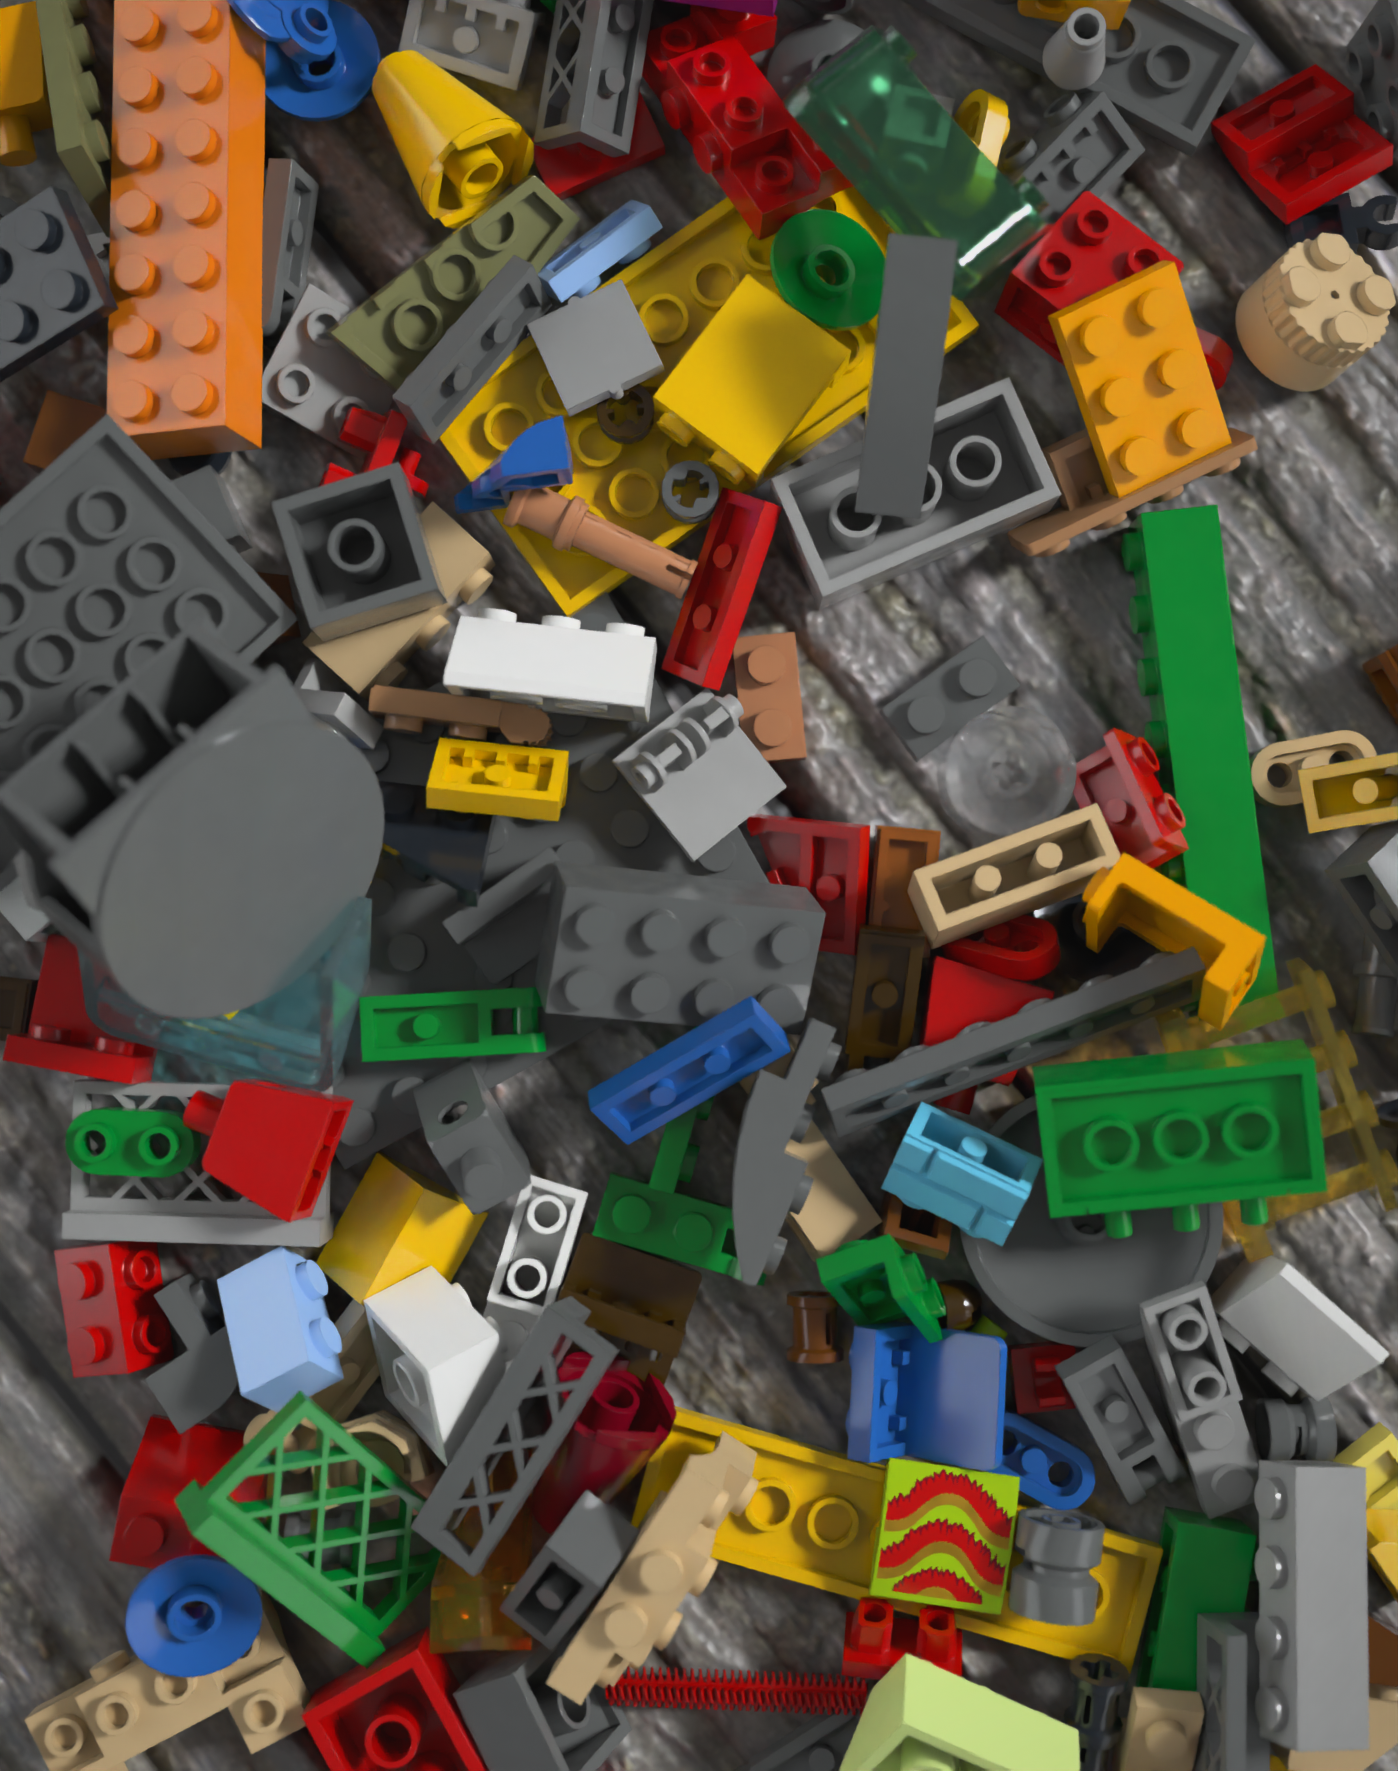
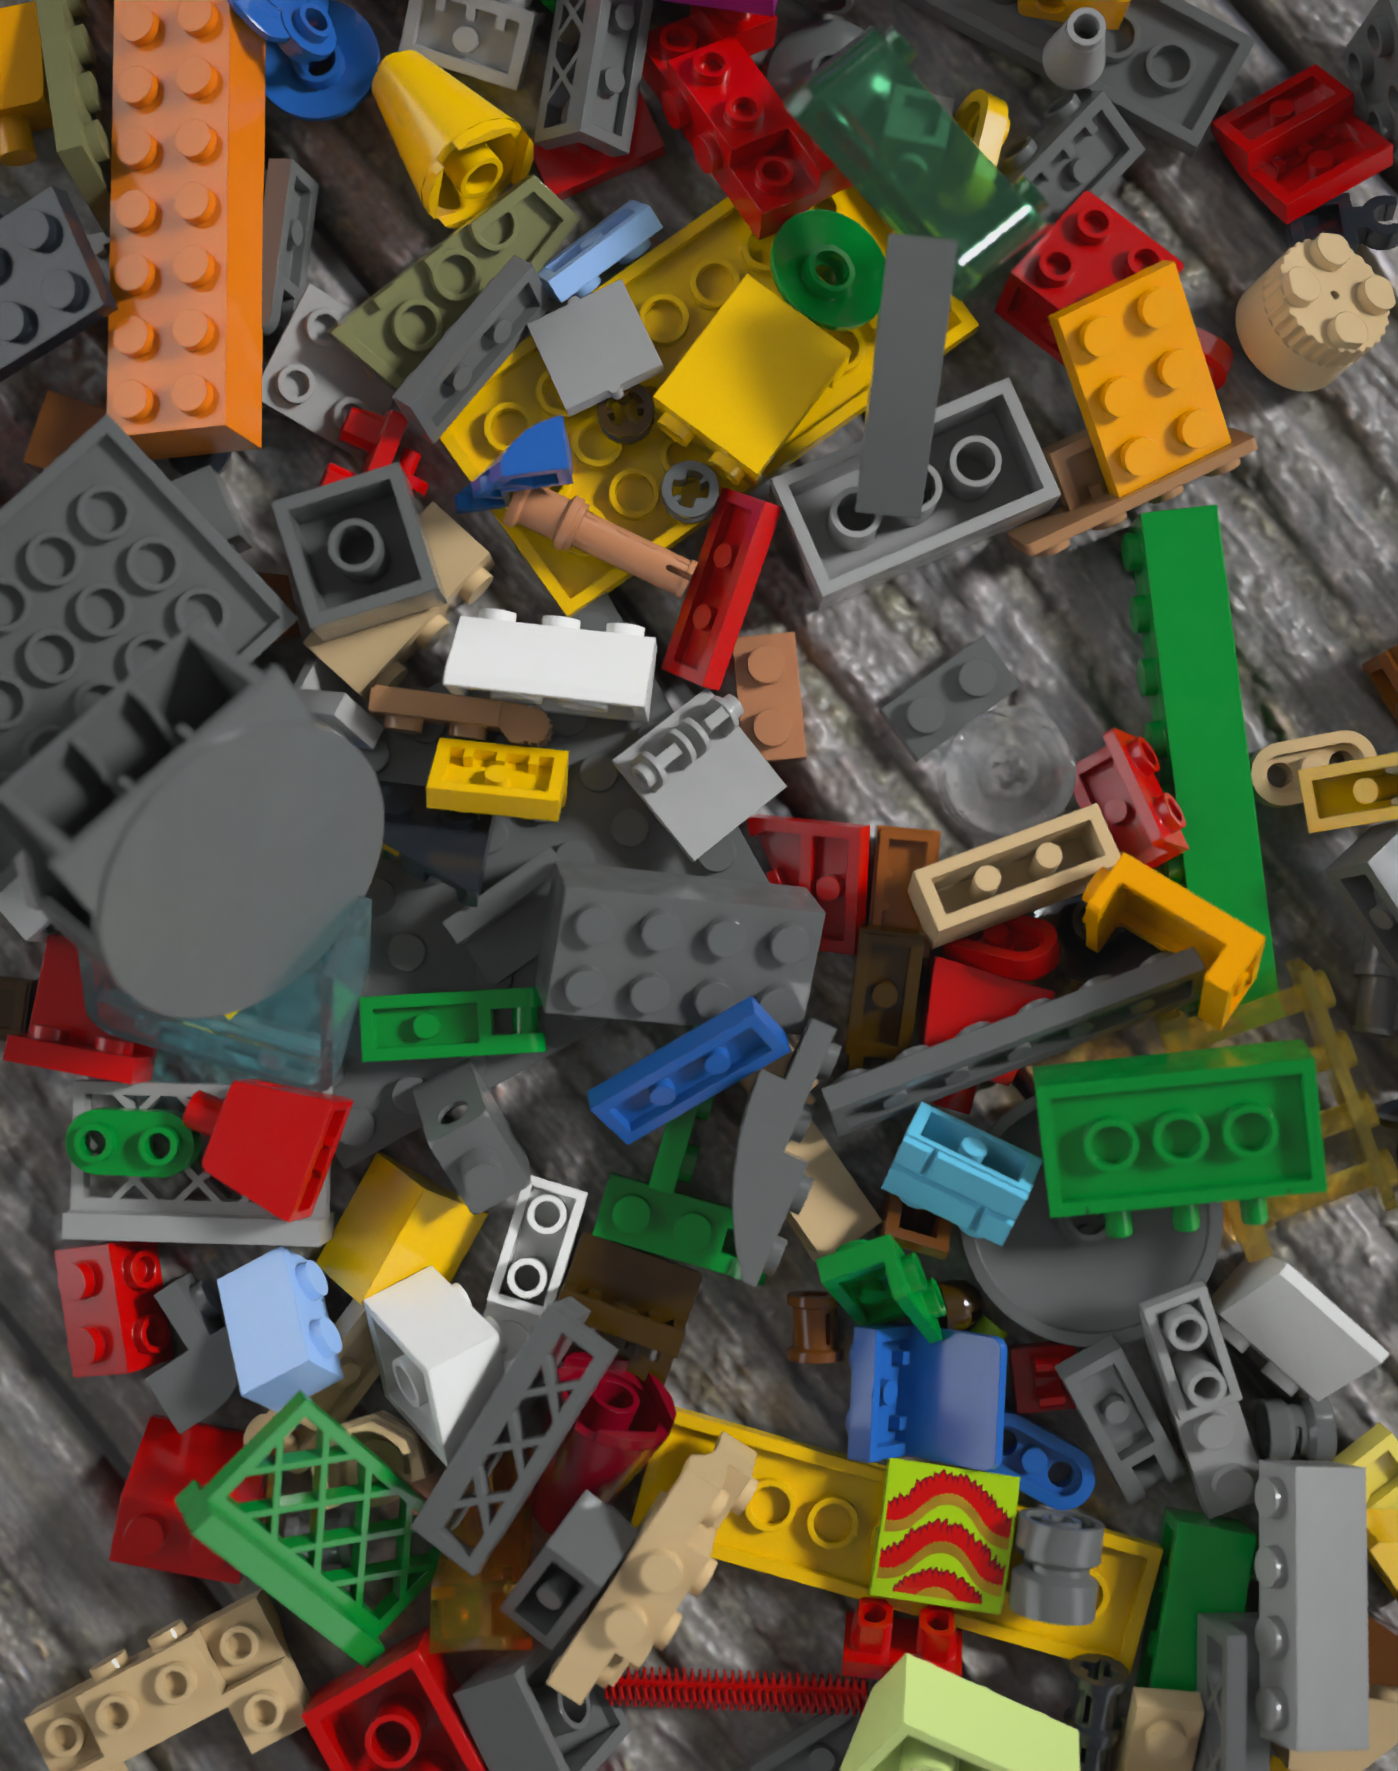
(199, 1638): blue dish -> none

